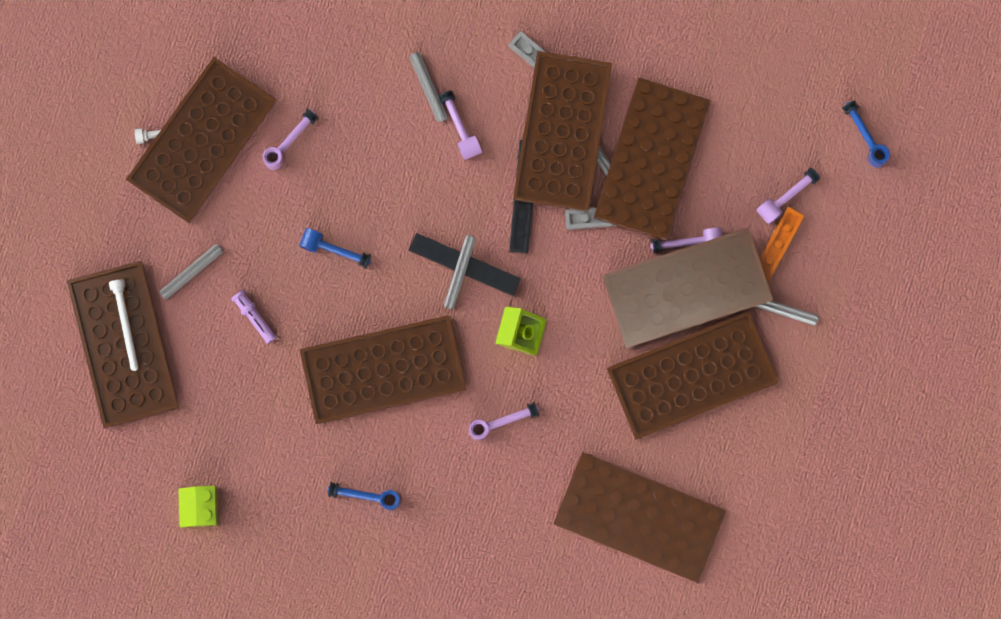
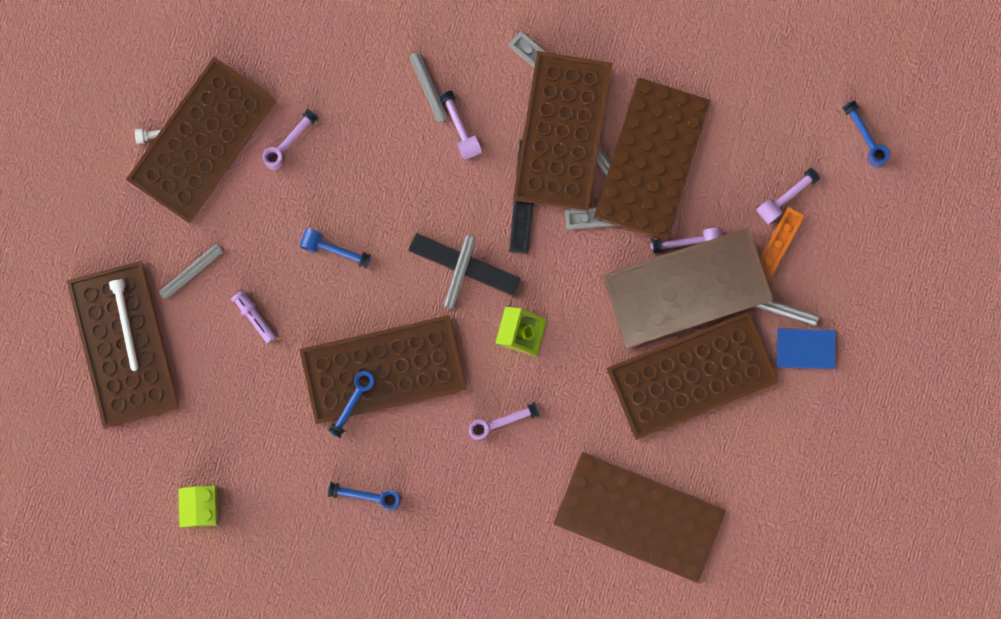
(336, 429): none -> blue piece
(805, 349): none -> blue tile

